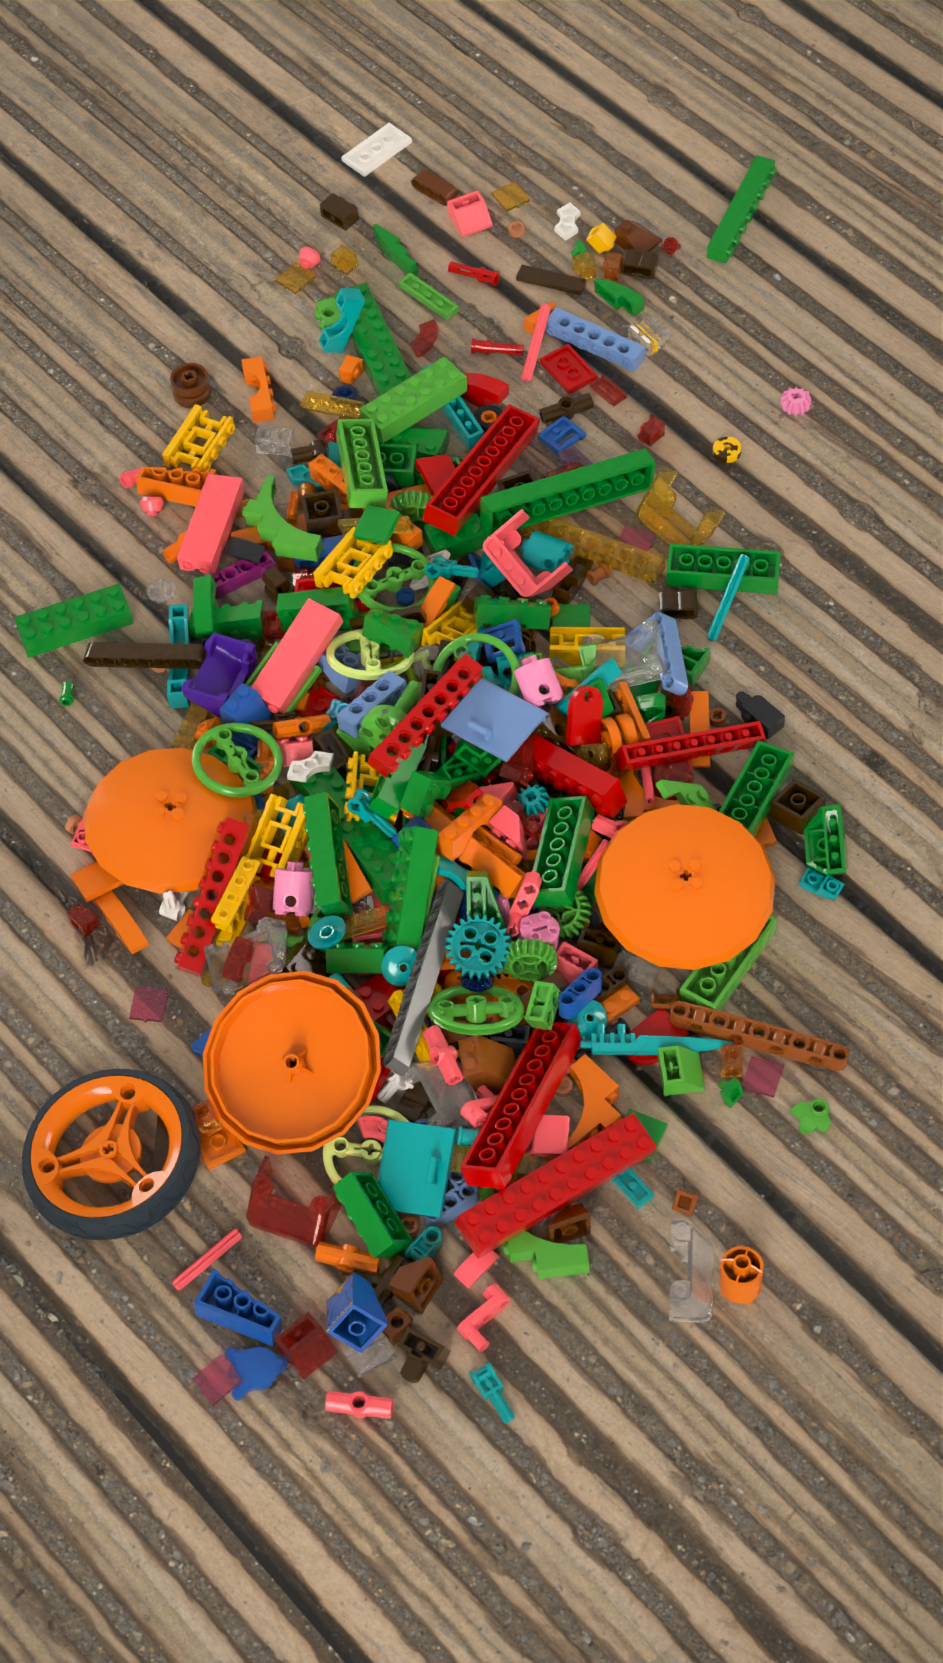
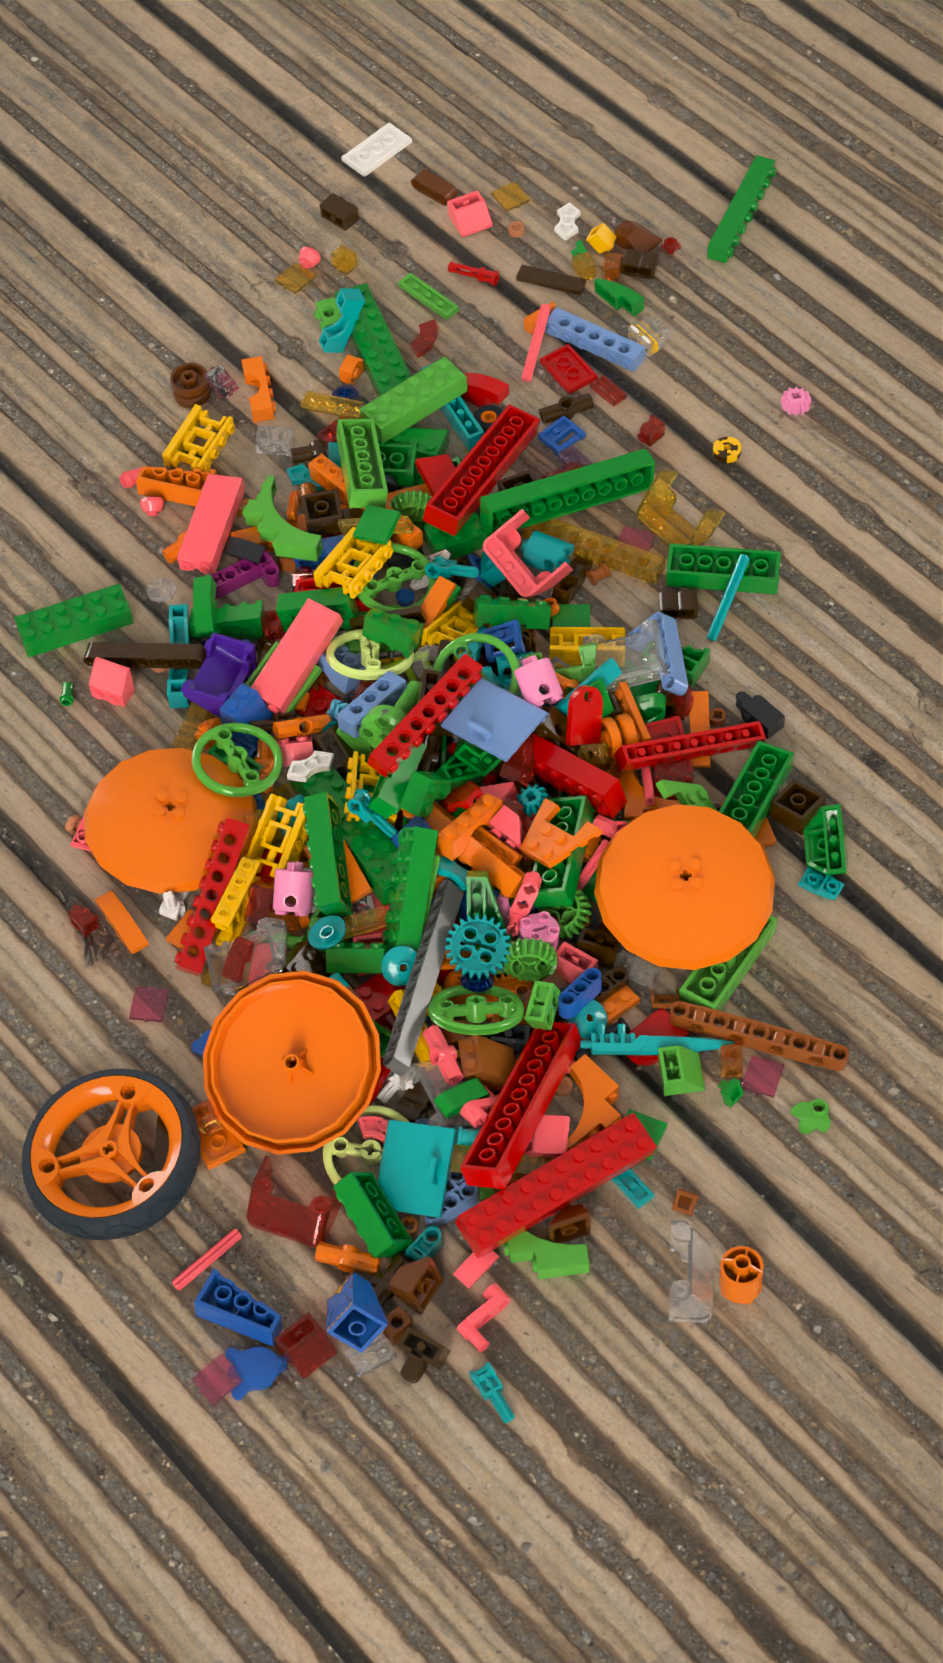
(94, 881): orange tile -> none
(111, 682): none -> coral slope
(221, 381): none -> piece
(275, 583): dark brown brick -> none
(345, 1402): coral piece -> none
(392, 248): green slope -> none
(452, 1100): none -> green beam
(490, 347): red pin -> none
(551, 844): none -> orange wing

